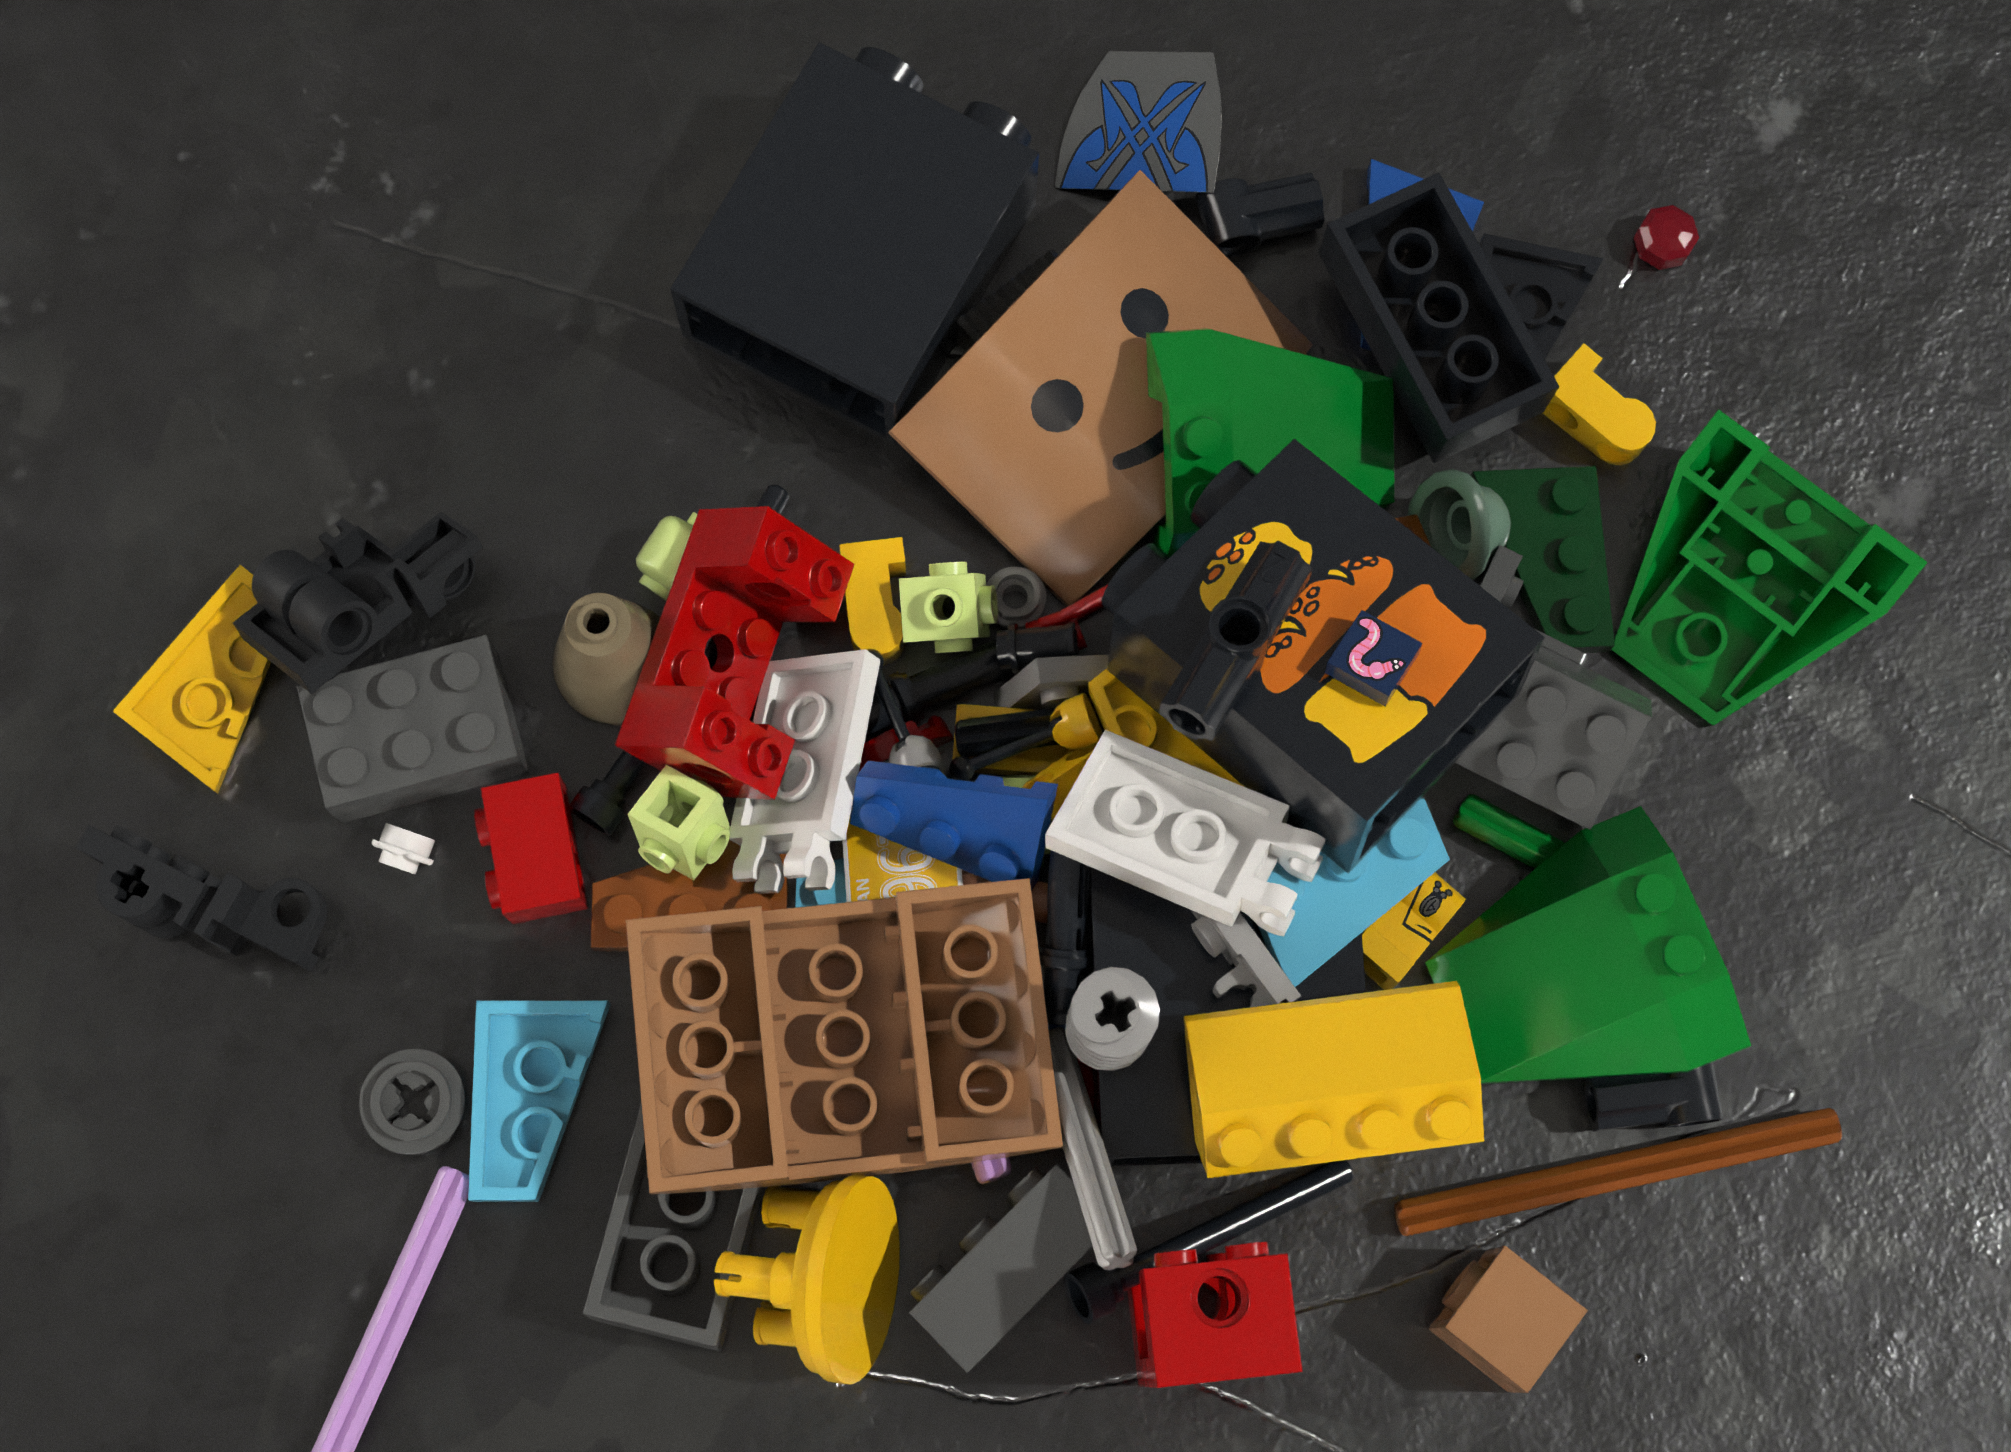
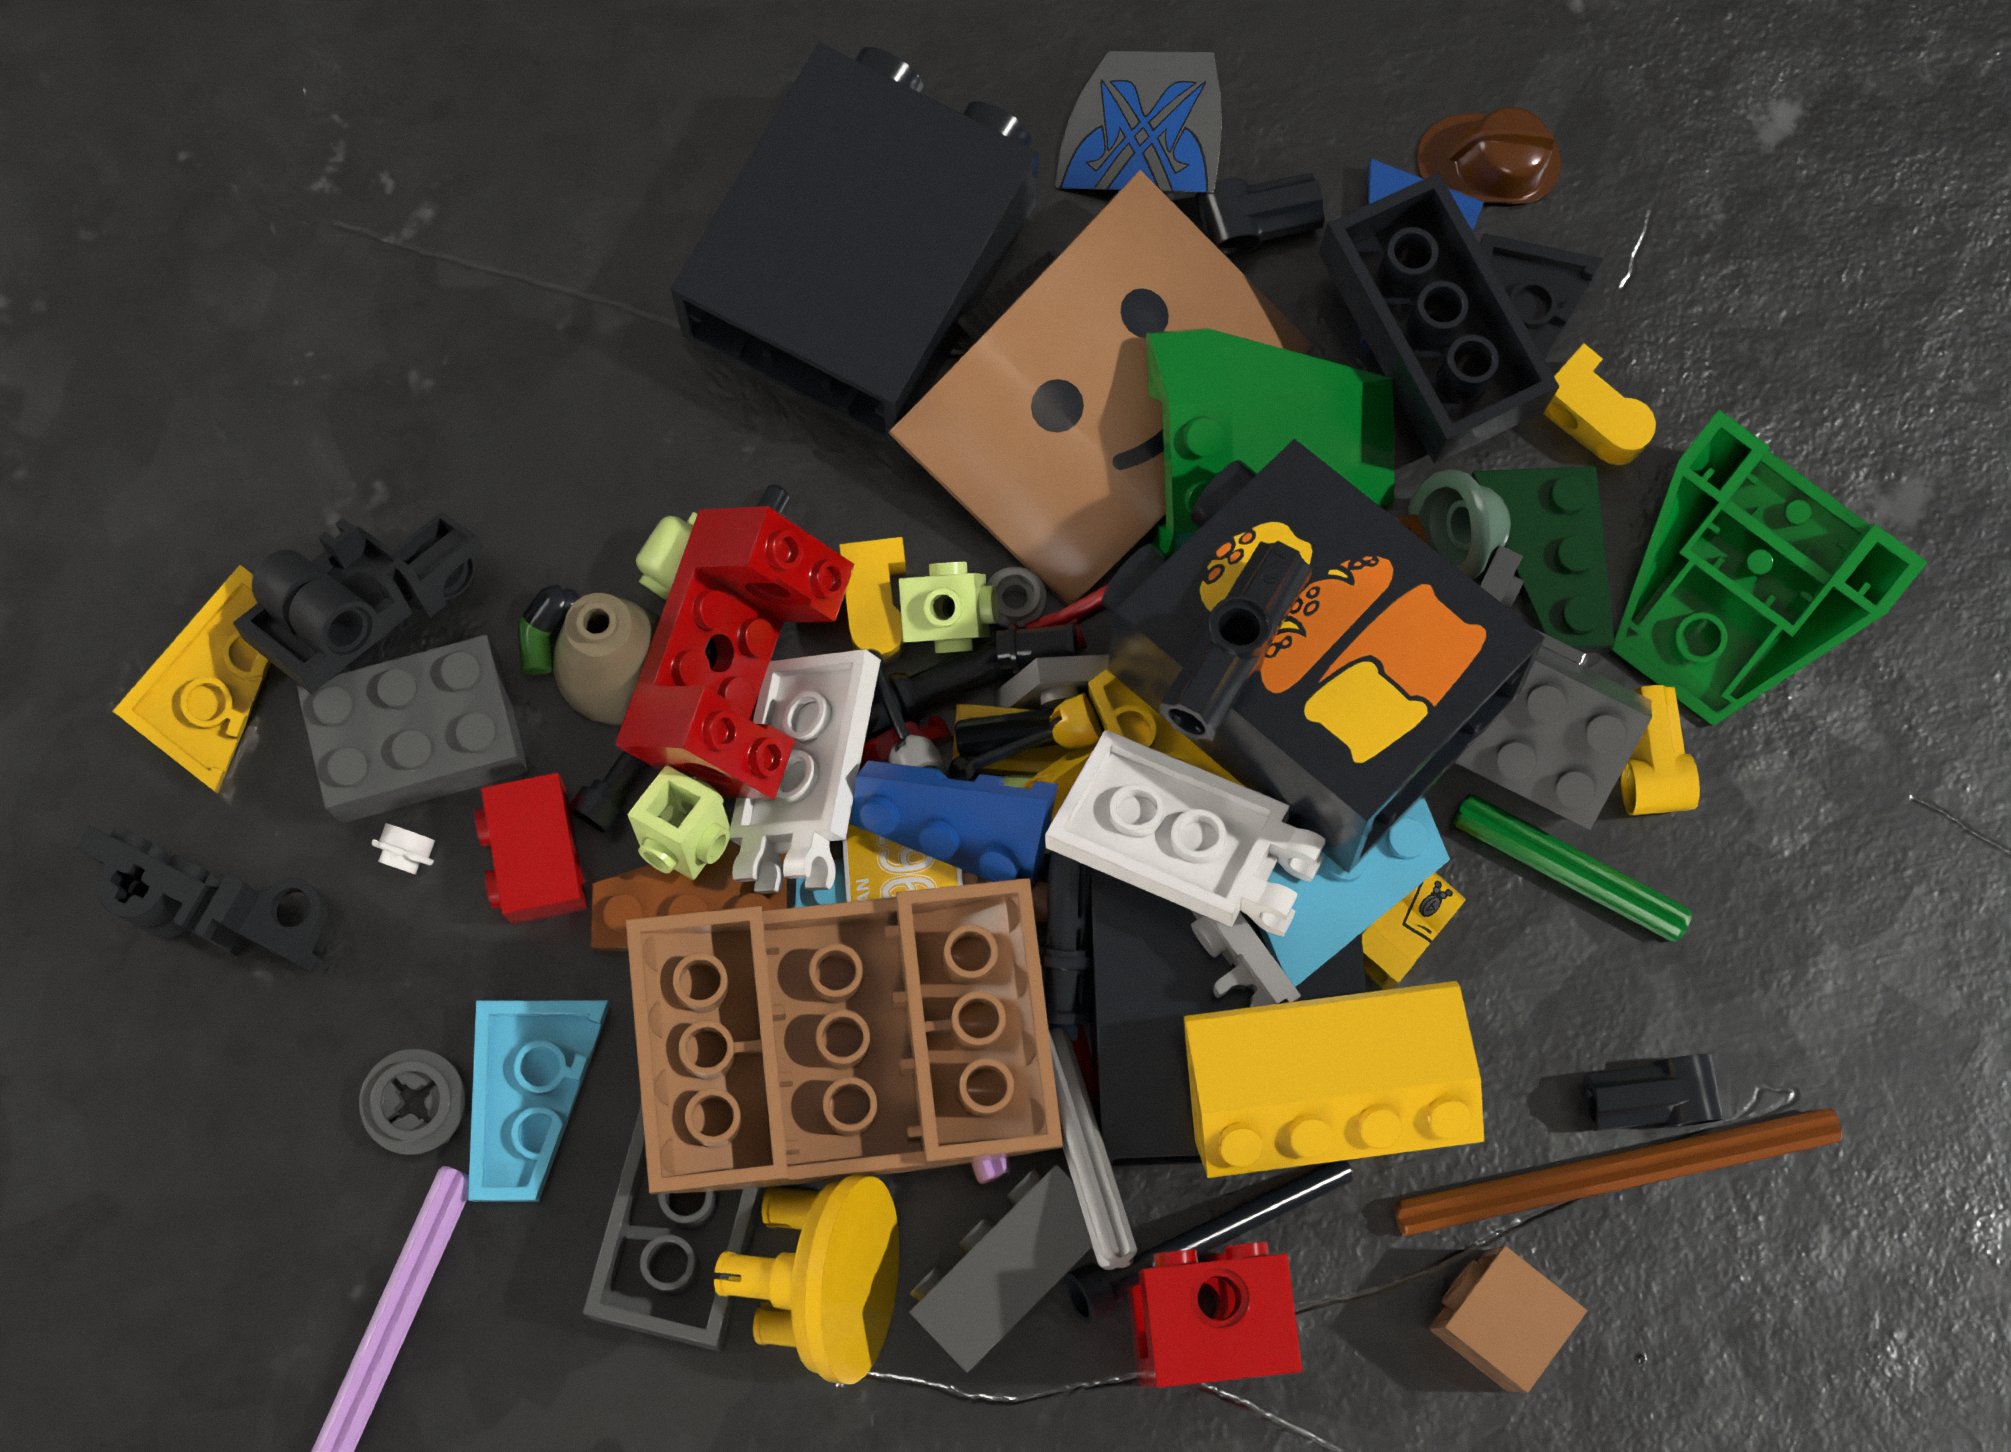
(537, 624): none -> arm
(1118, 993): light grey piece -> none
(1373, 658): dark blue tile -> none
(1492, 155): none -> reddish brown piece
(1595, 966): green wedge -> none
(1659, 772): none -> yellow piece
(1666, 237): dark red tile -> none

